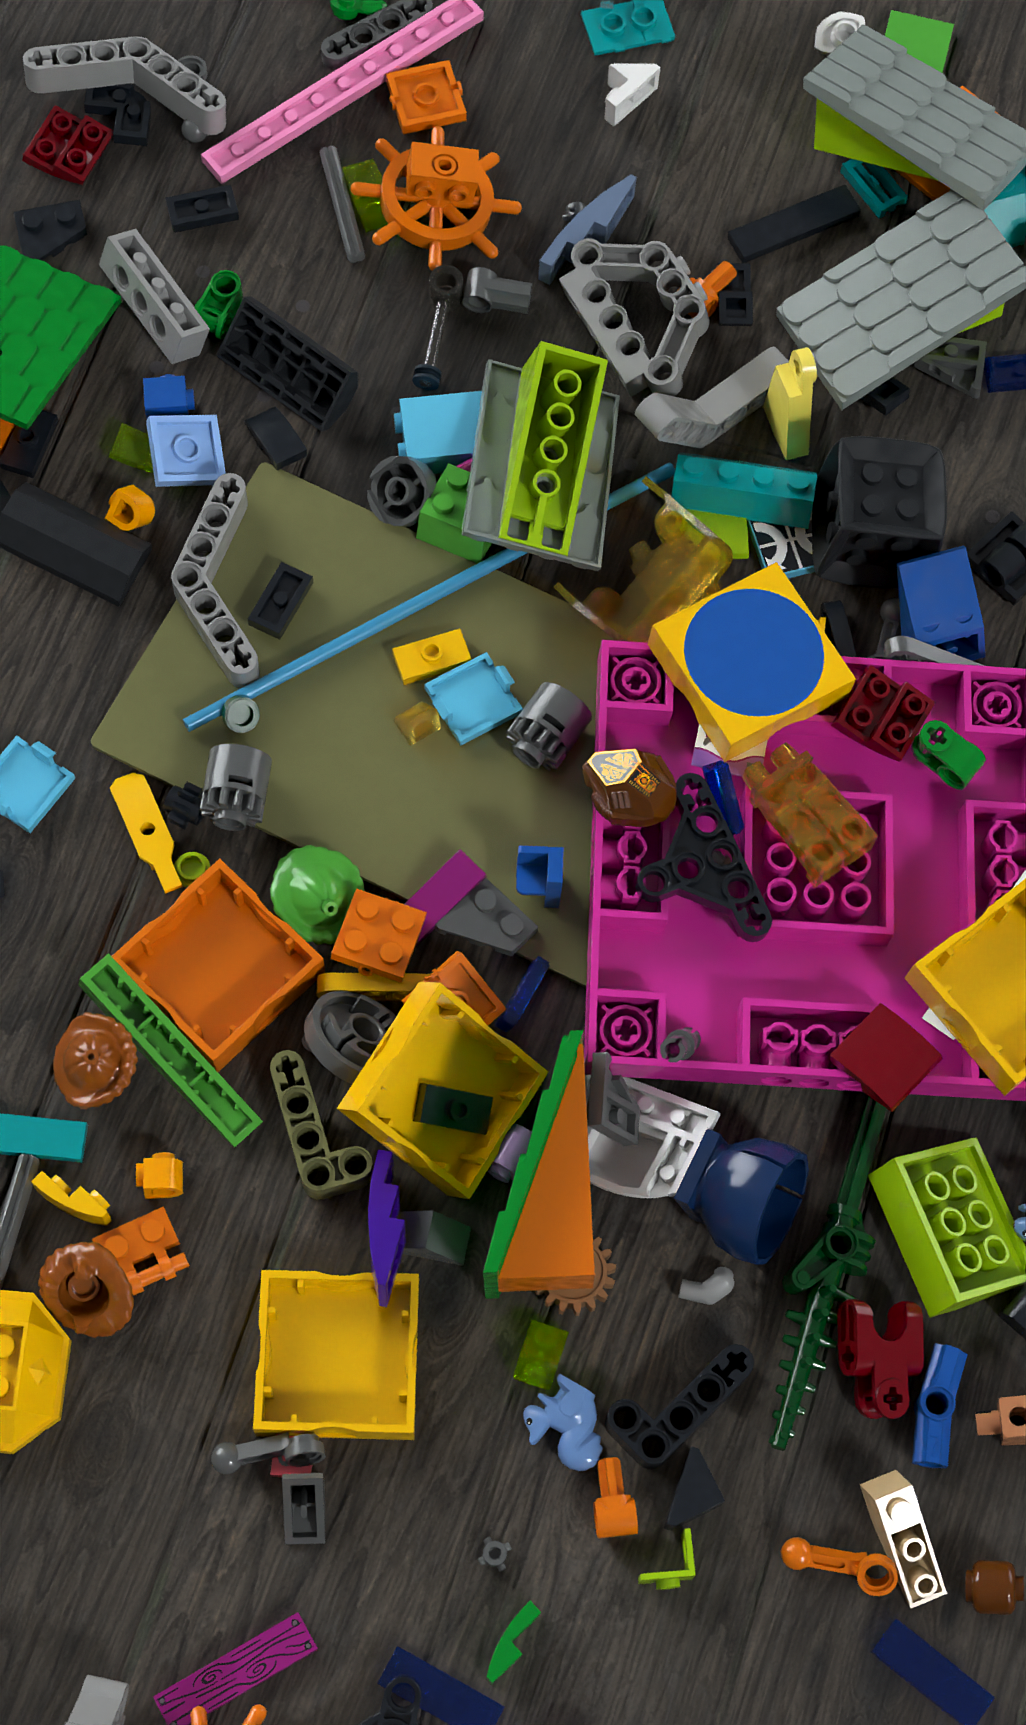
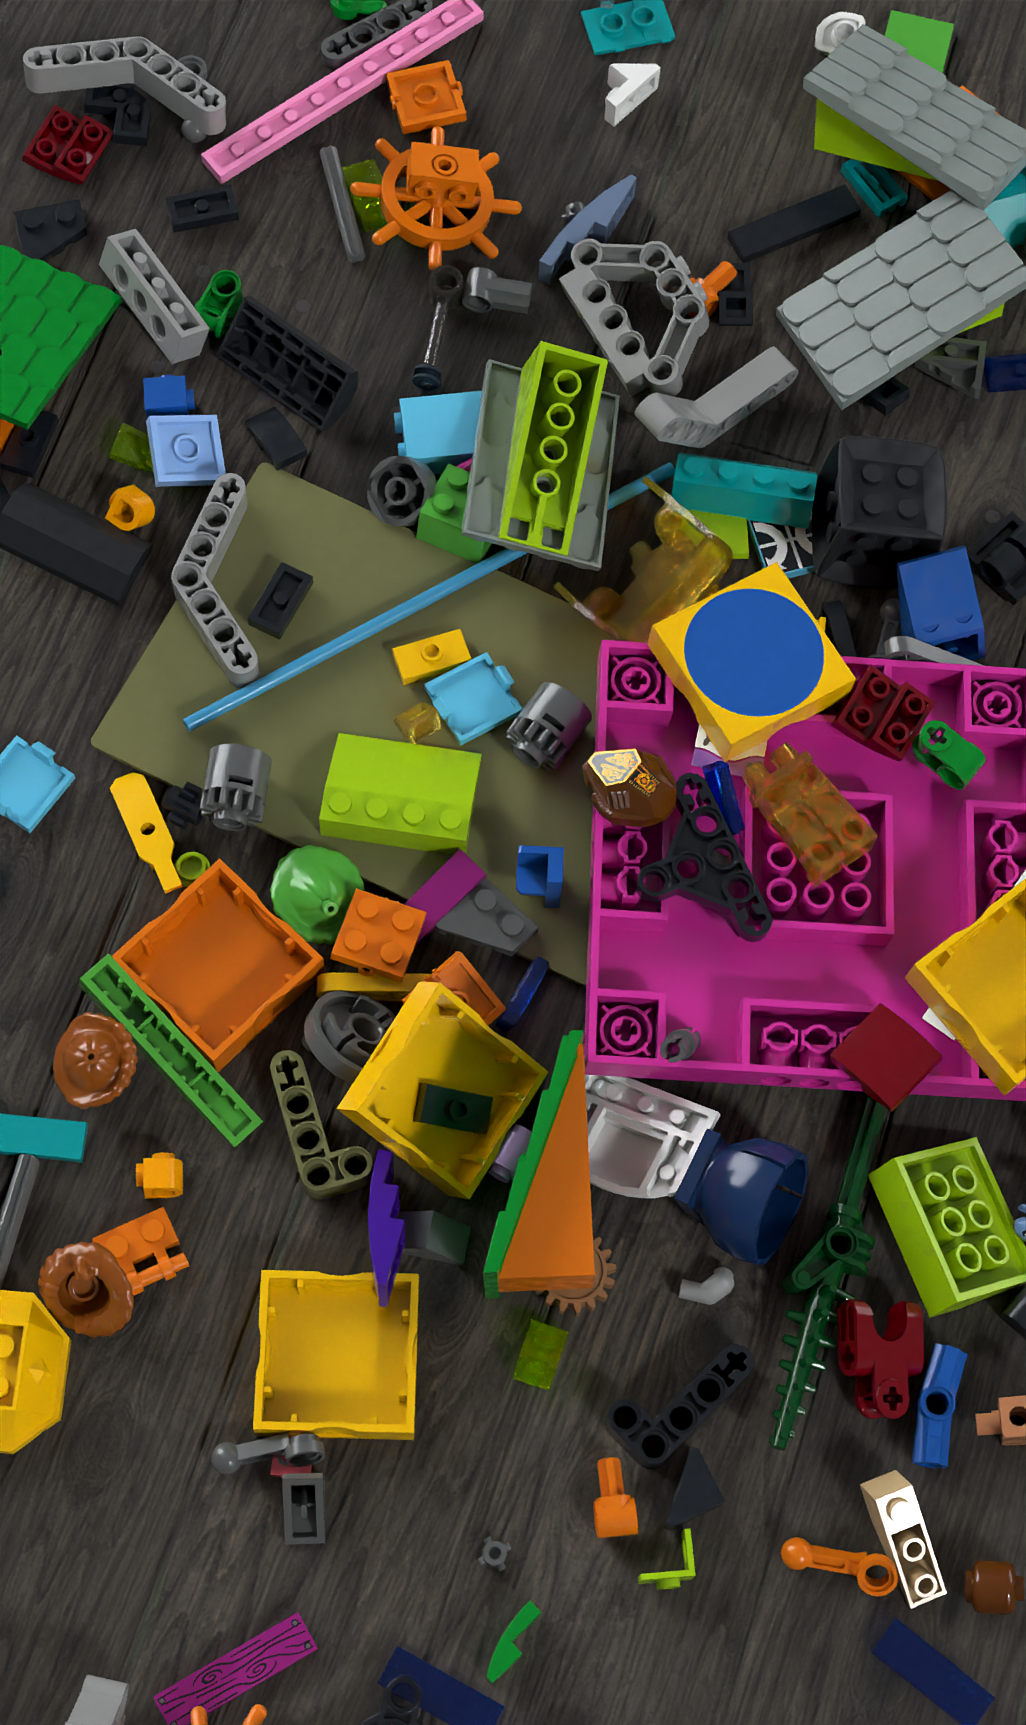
(79, 1204): yellow slope -> none
(240, 713): tile -> none
(400, 794): none -> lime slope
(575, 1417): medium blue animal -> none
(610, 1104): dark grey wing -> none
(790, 403): light yellow piece -> none

